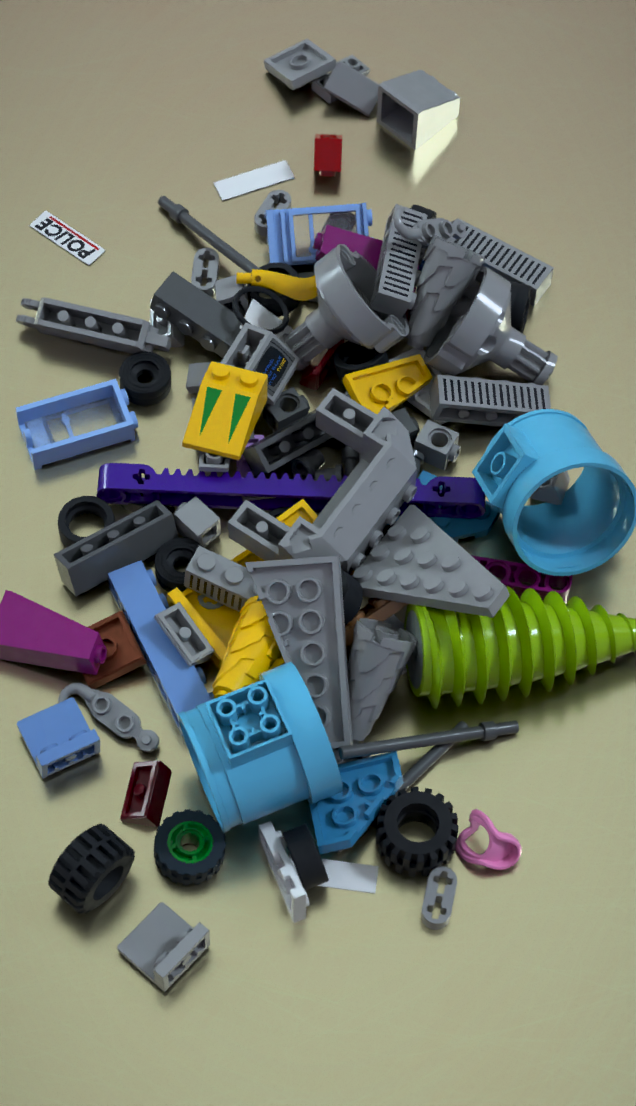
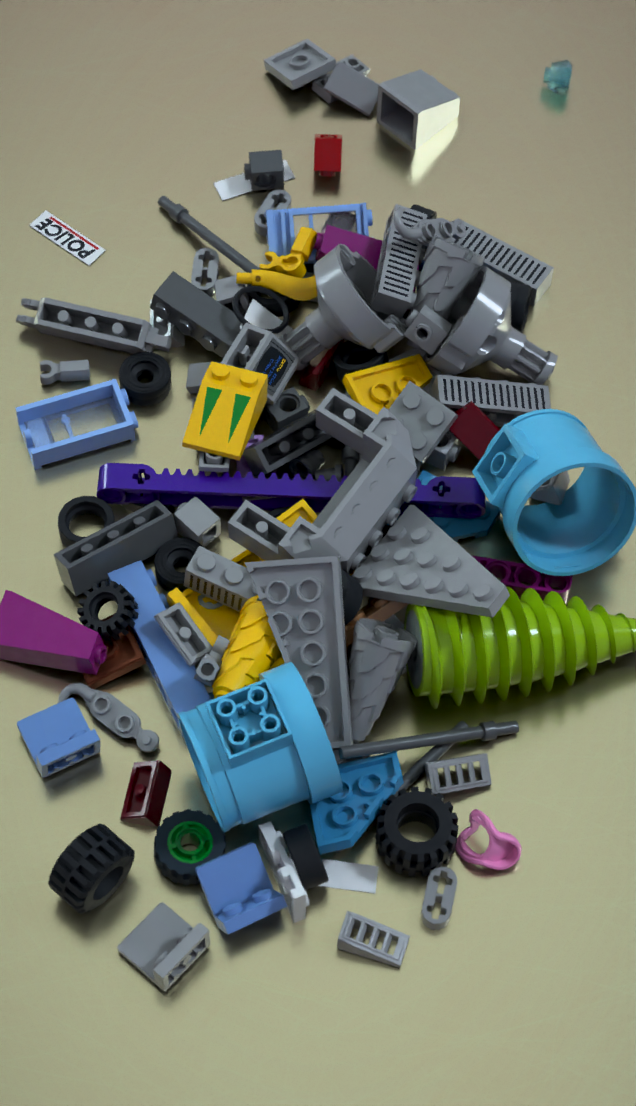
(64, 371): none -> light grey bar
(97, 599): none -> black tyre
(211, 664): none -> light grey bar
(238, 888): none -> medium blue bracket
(265, 170): none -> dark grey brick
(294, 262): none -> yellow bar
(376, 929): none -> light grey slope
(423, 418): none -> light grey plate
(426, 328): none -> light grey brick
(433, 778): none -> light grey slope
(473, 429): none -> dark red slope
(558, 77): none -> clear light blue cone

